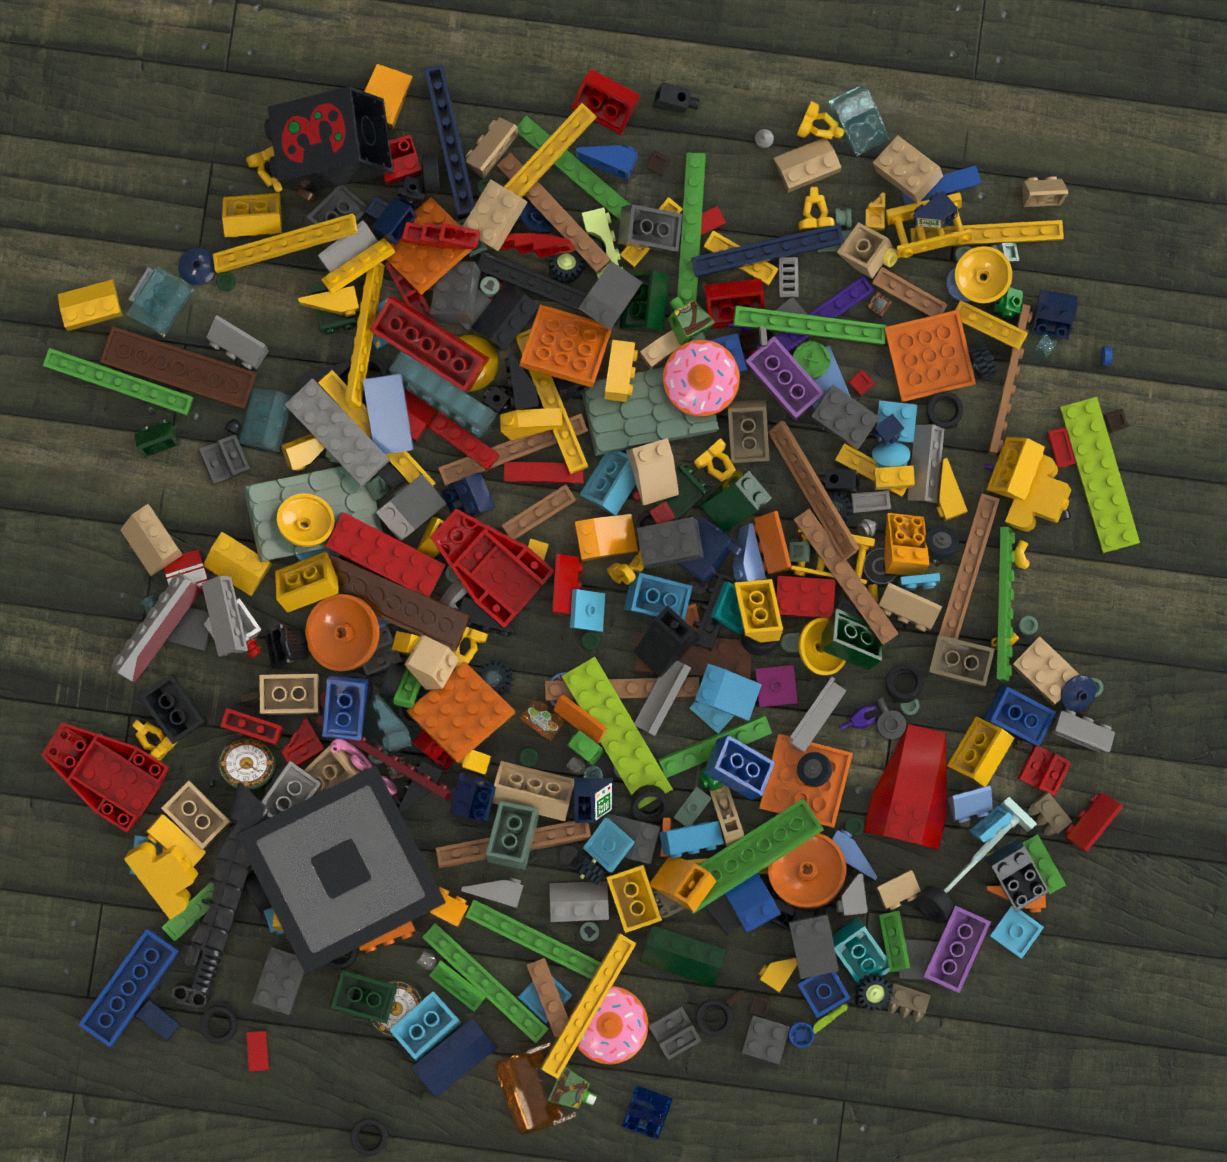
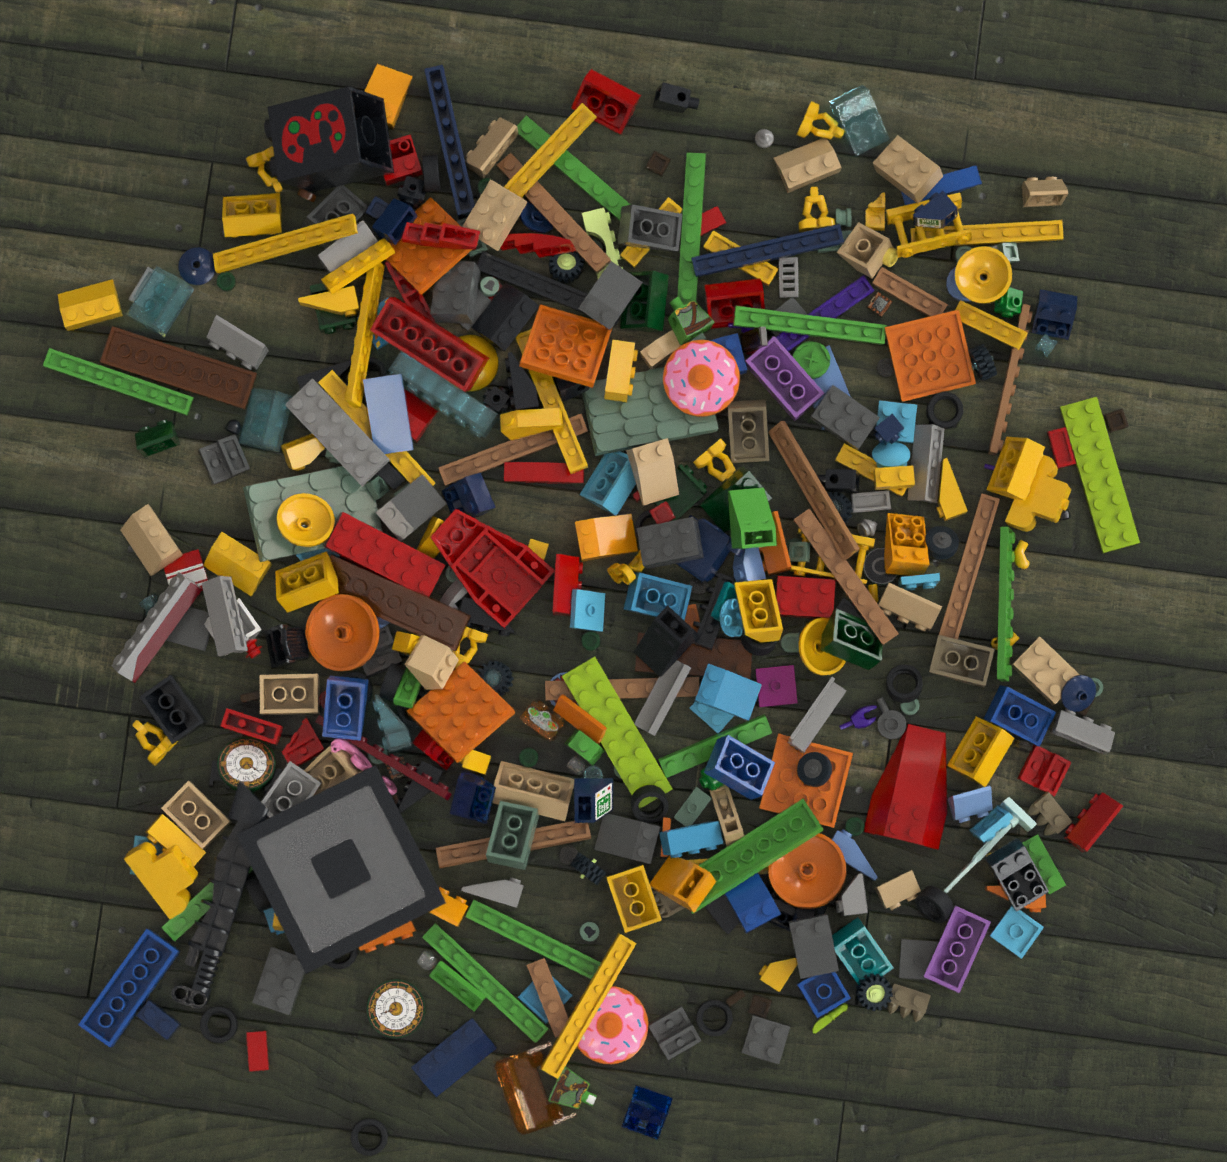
(106, 773): red wedge -> none
(363, 996): dark green slope -> none
(425, 1026): medium azure slope -> none
(463, 441): red plate -> none
(539, 512): medium nougat plate -> none
(579, 901): light grey slope -> none
(608, 845): medium azure plate -> none
(611, 159): blue slope -> none
(683, 956): dark green slope -> none
(731, 619): none -> medium azure dish
(751, 519): none -> bright green slope
(801, 1034): blue wheel -> none
(861, 383): red tile -> none
(894, 941): bright green plate -> none
(1028, 625): sand green tile -> none
(1106, 356): blue tile -> none

